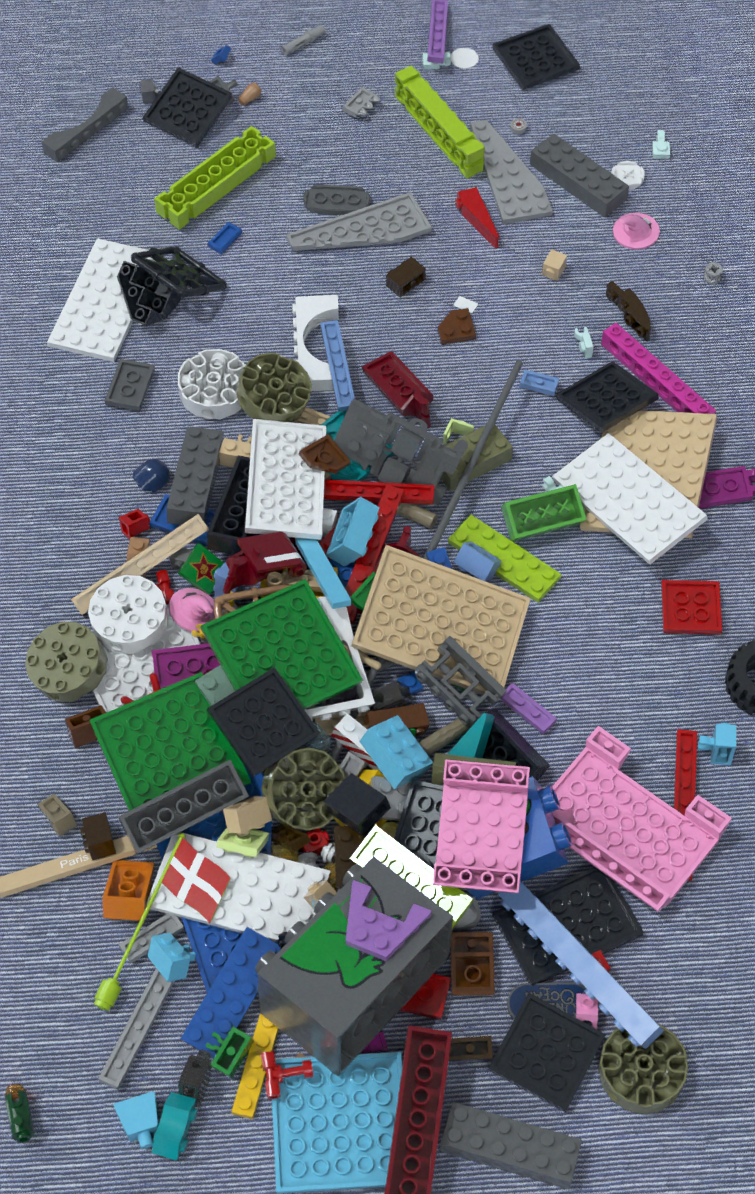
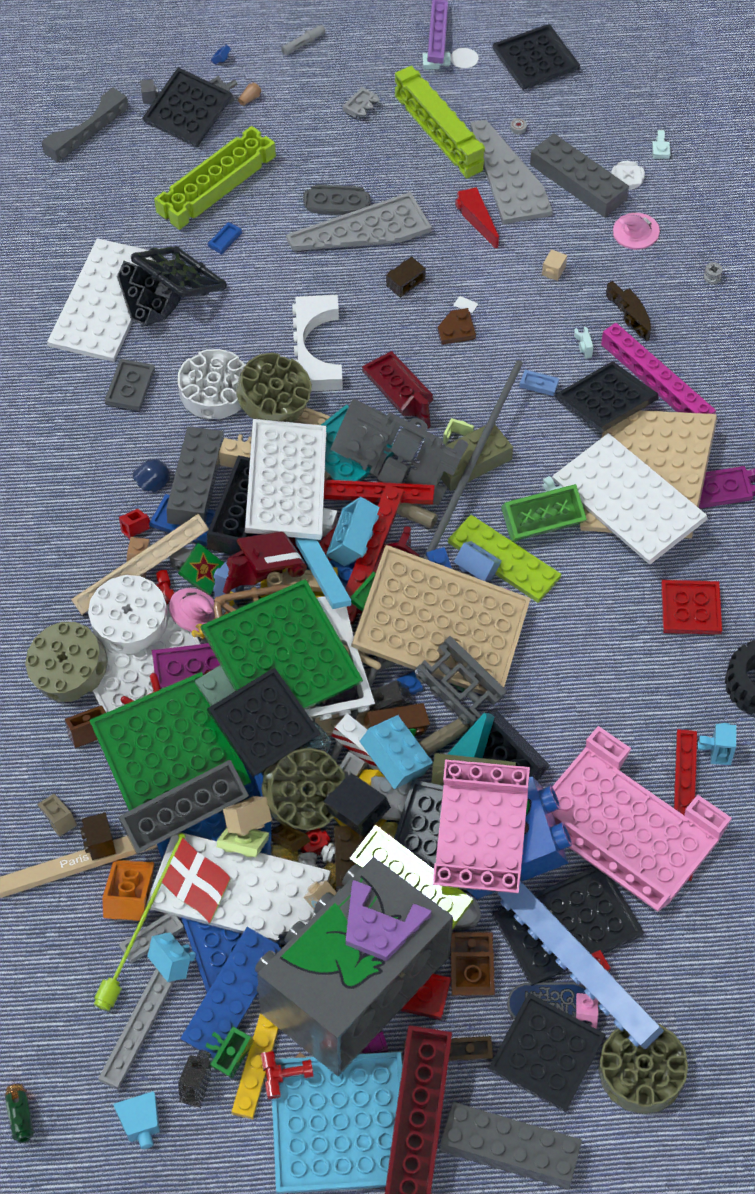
(174, 1126): teal brick -> none
(324, 456): reddish brown plate -> none
(337, 364): medium blue plate -> none
(528, 709): medium lavender plate -> none

